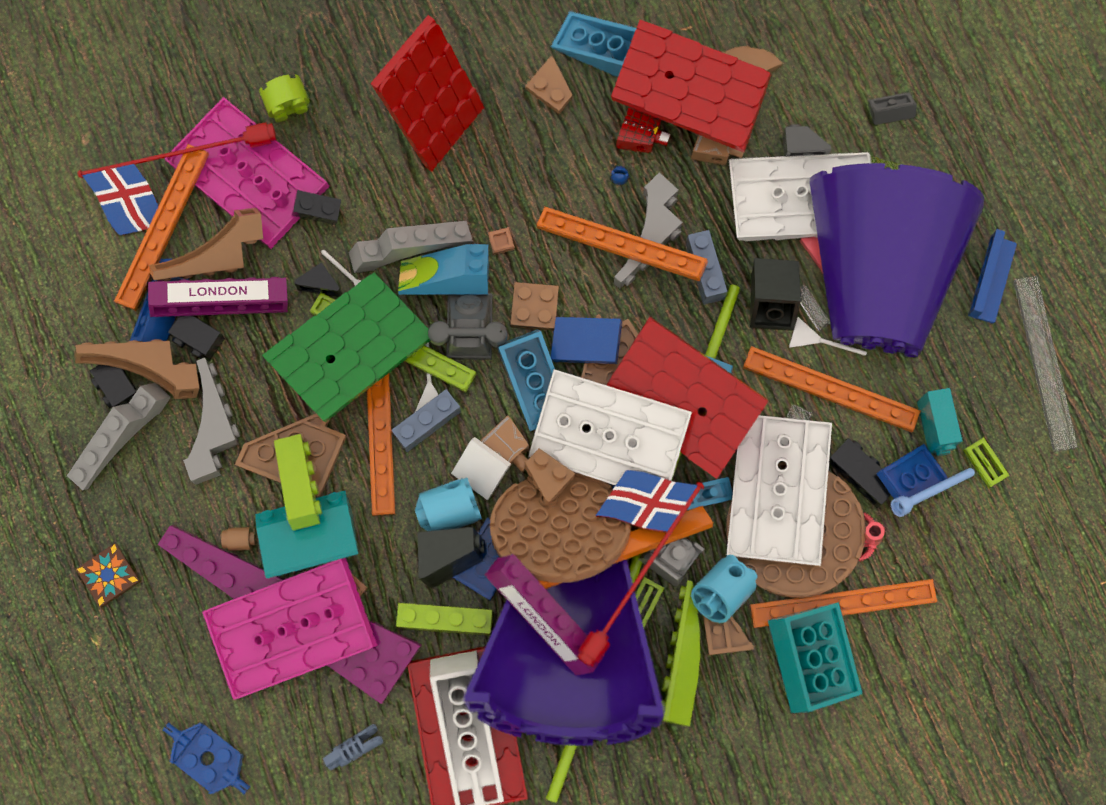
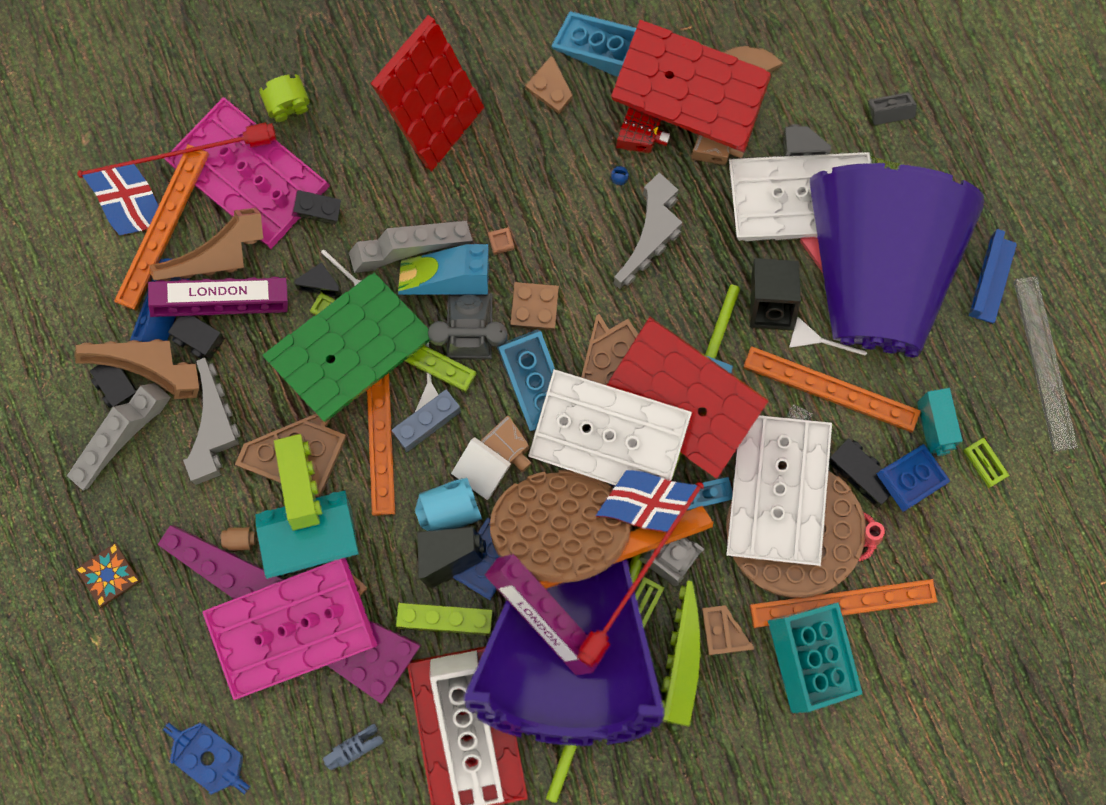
(548, 475): medium nougat wing -> none
(586, 340): blue tile -> none
(622, 243): orange tile -> none
(712, 284): sand blue brick -> none
(724, 589): medium azure cylinder -> none
(813, 309): clear tile -> none
(903, 505): light blue piece -> none

